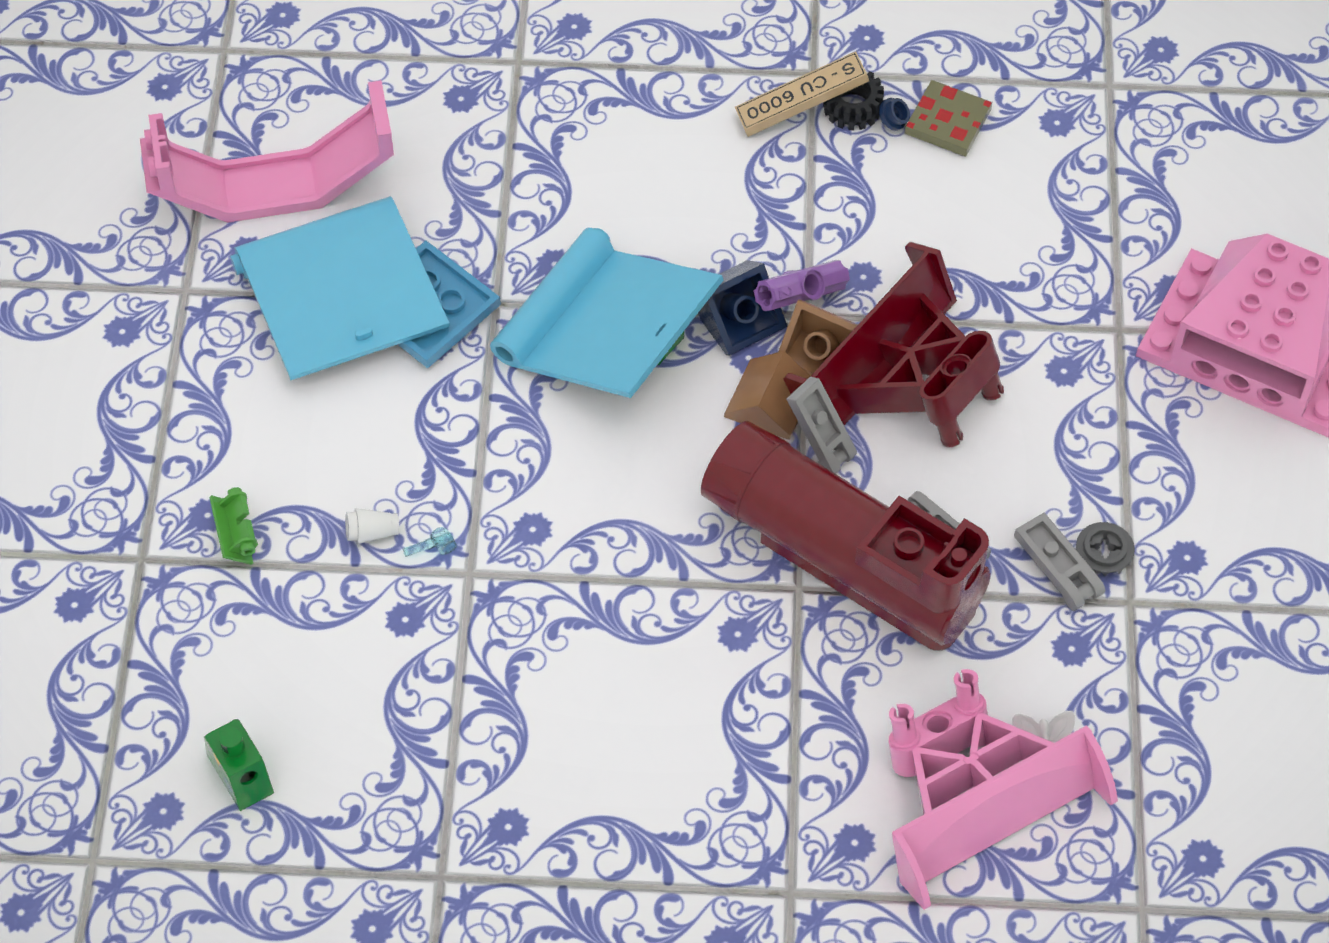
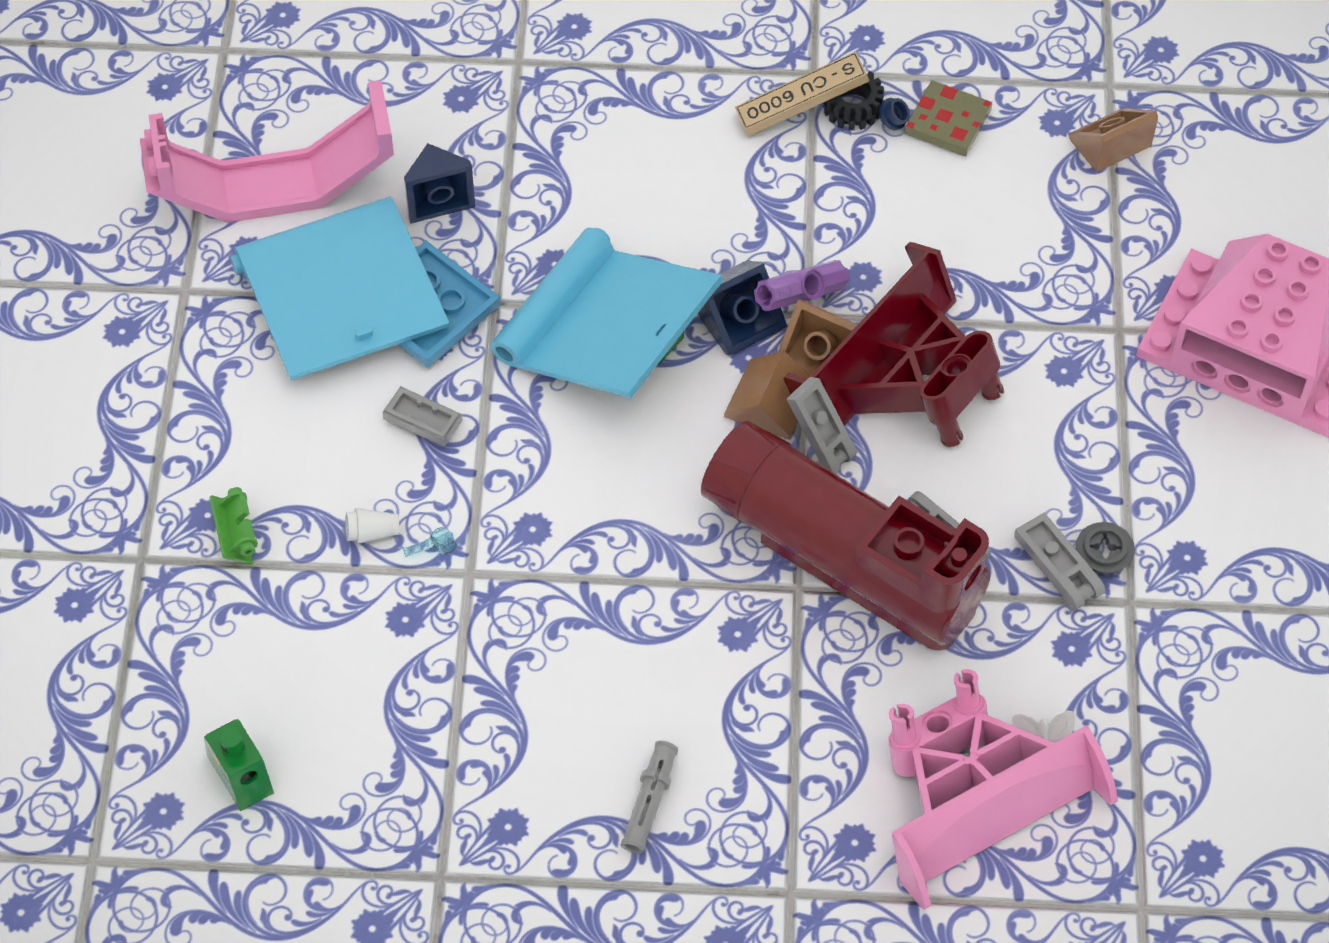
(422, 416): none -> light grey plate
(438, 184): none -> dark blue slope
(662, 758): none -> light grey pin
(1115, 136): none -> medium nougat slope

